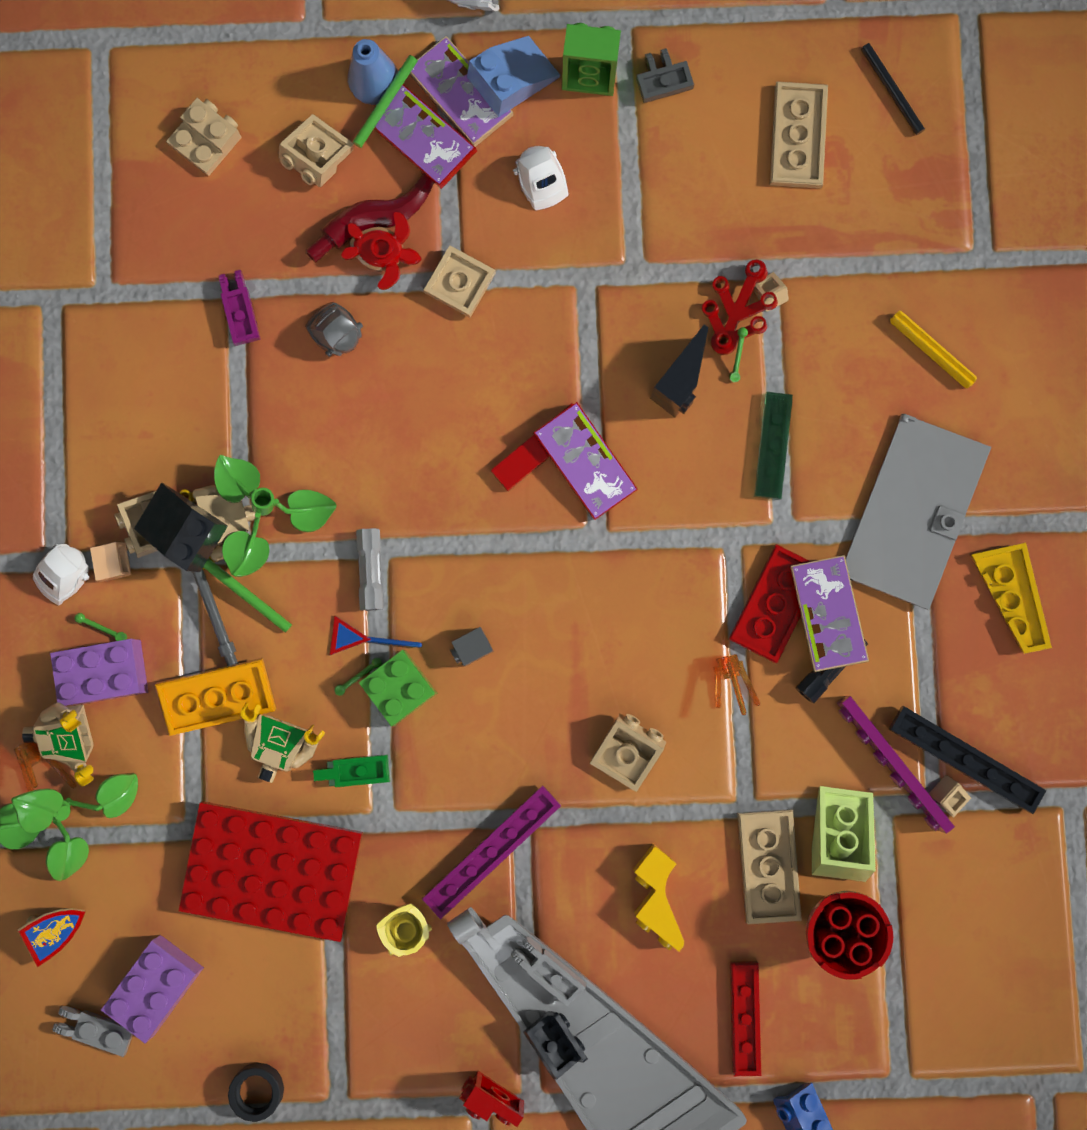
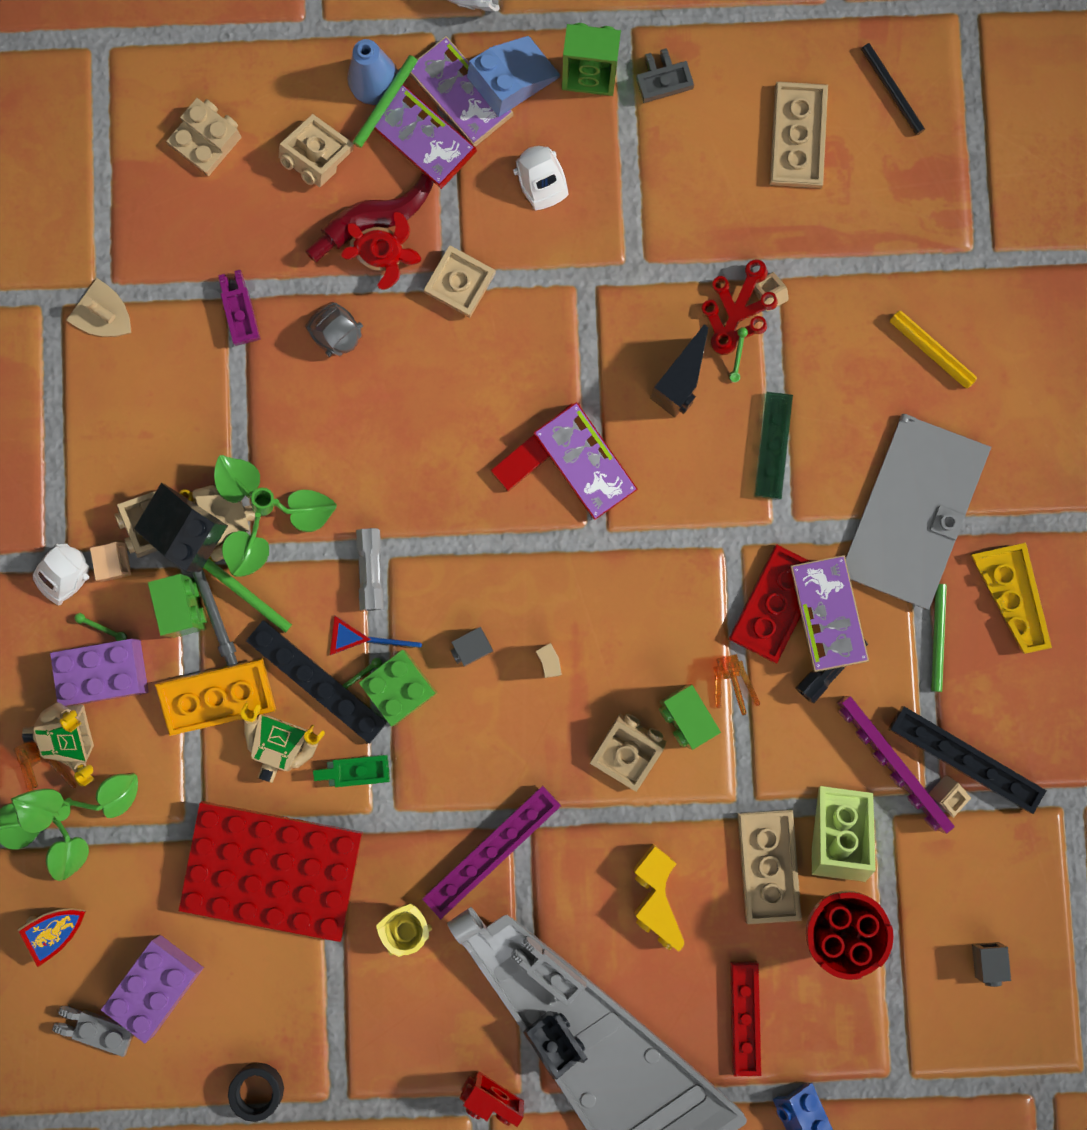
(101, 312): none -> tan shield
(177, 606): none -> bright green brick
(316, 681): none -> black plate
(550, 661): none -> tan piece
(689, 717): none -> bright green brick
(938, 638): none -> bright green bar
(991, 963): none -> dark grey brick

